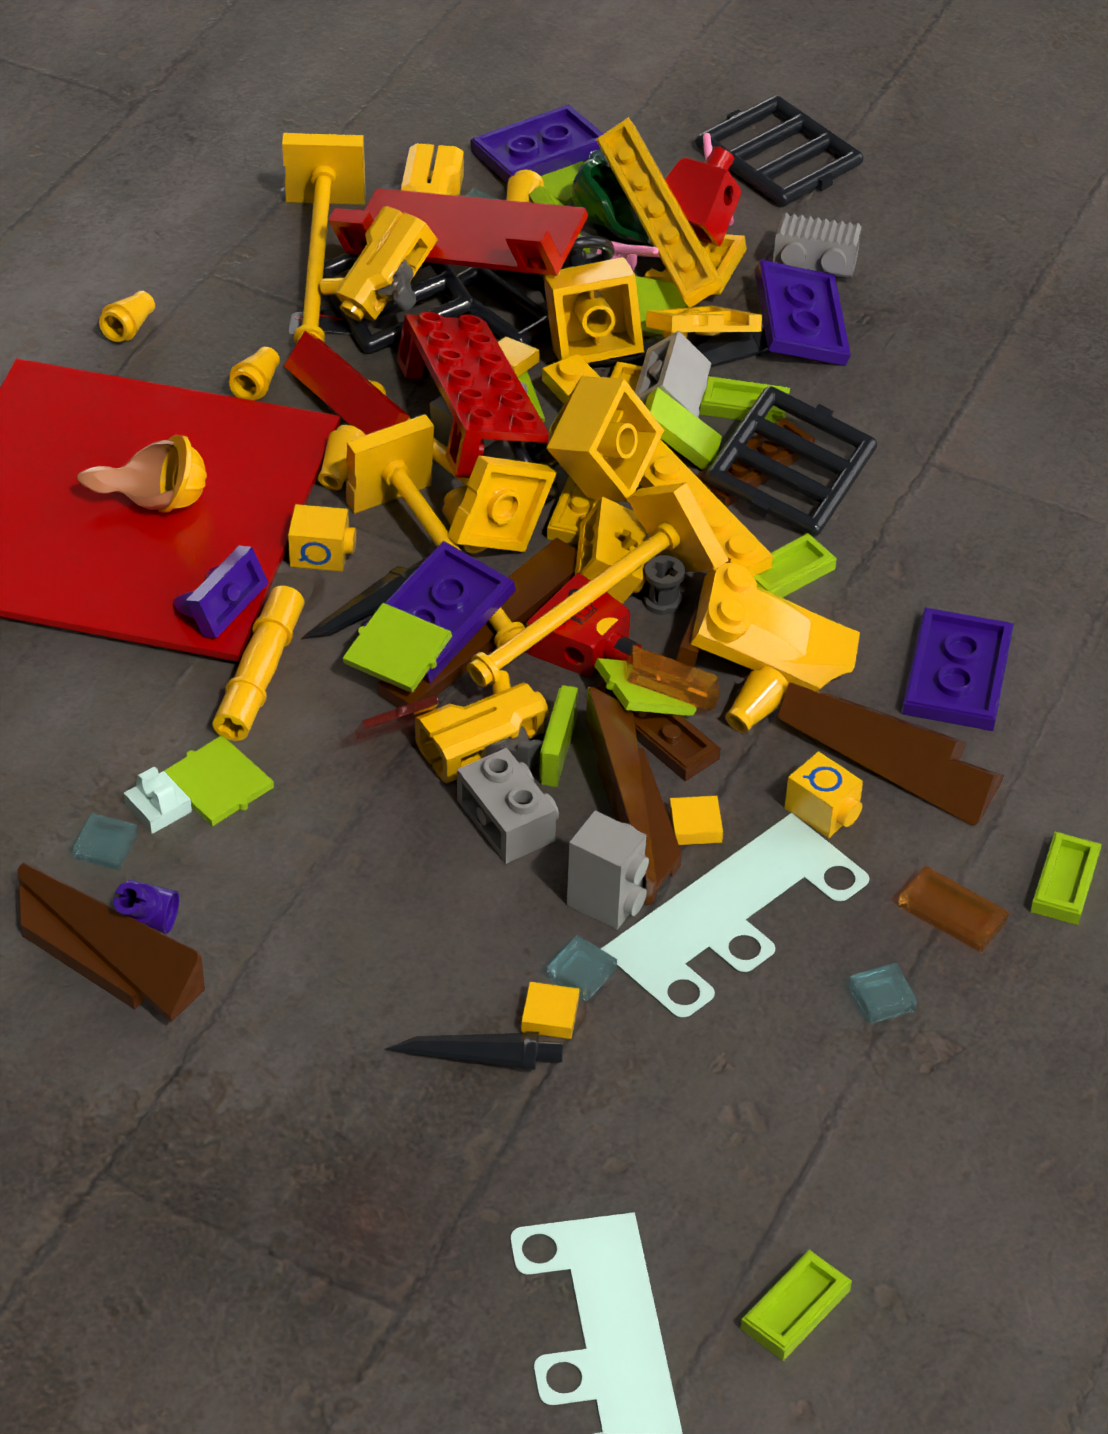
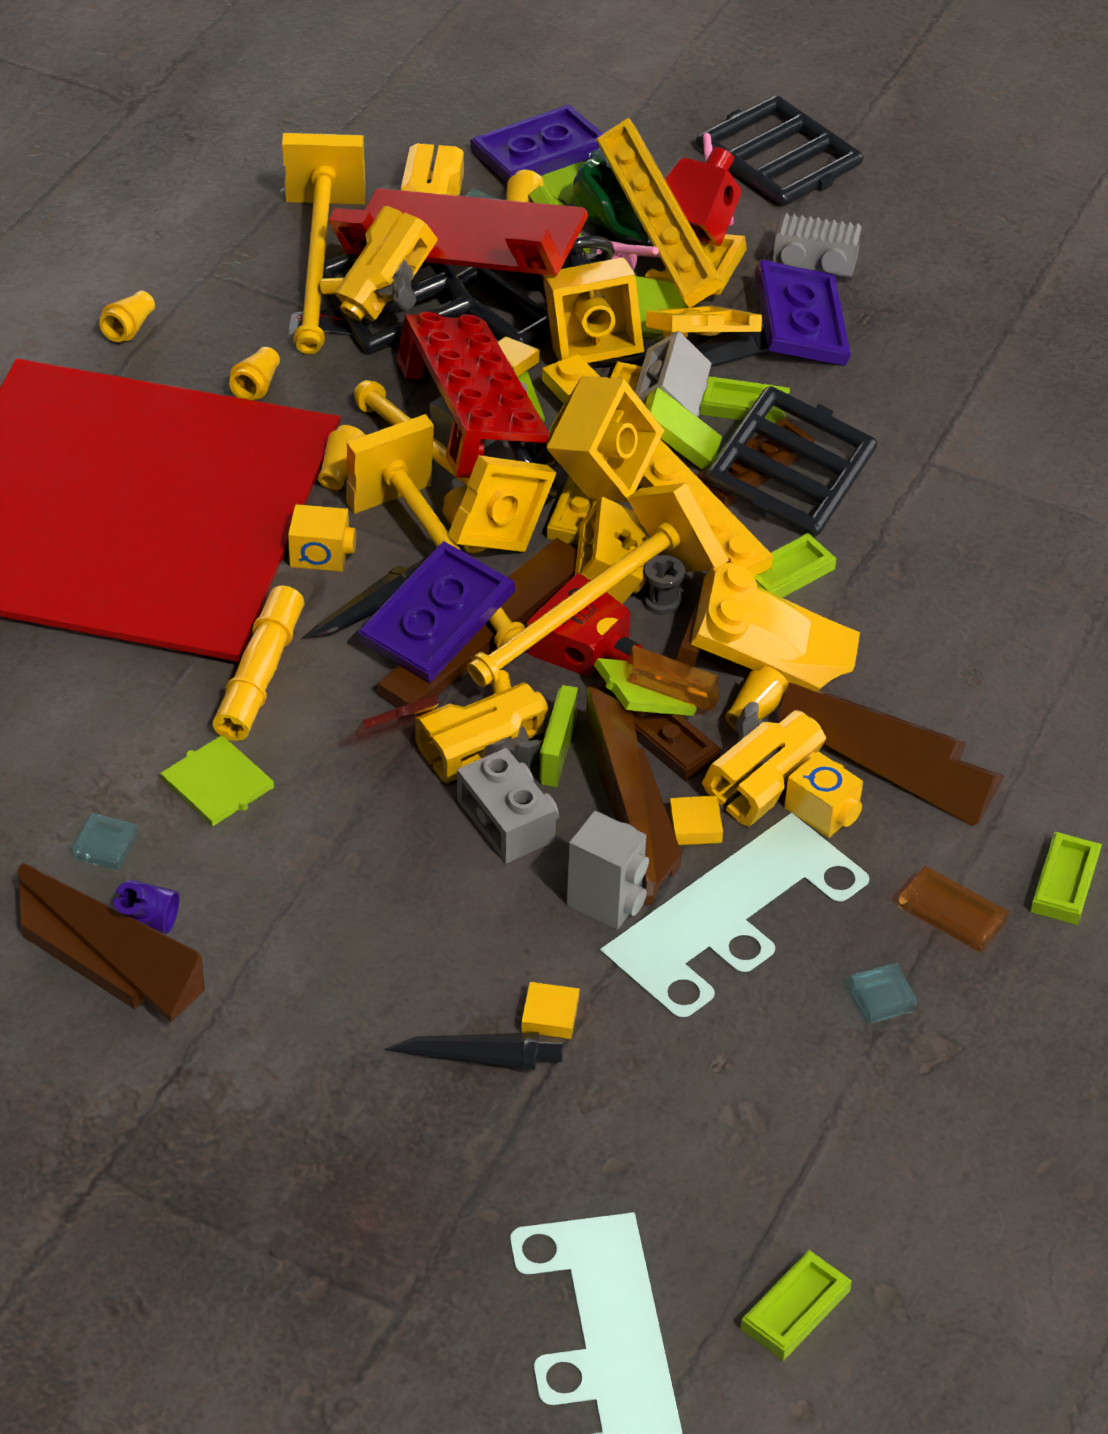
(156, 800): light aqua tile -> none
(157, 477): piece -> none
(224, 592): dark purple tile -> none
(342, 386): red tile -> none
(397, 647): lime piece -> none
(582, 967): clear light blue tile -> none
(762, 762): none -> yellow piece
(958, 669): dark purple tile -> none

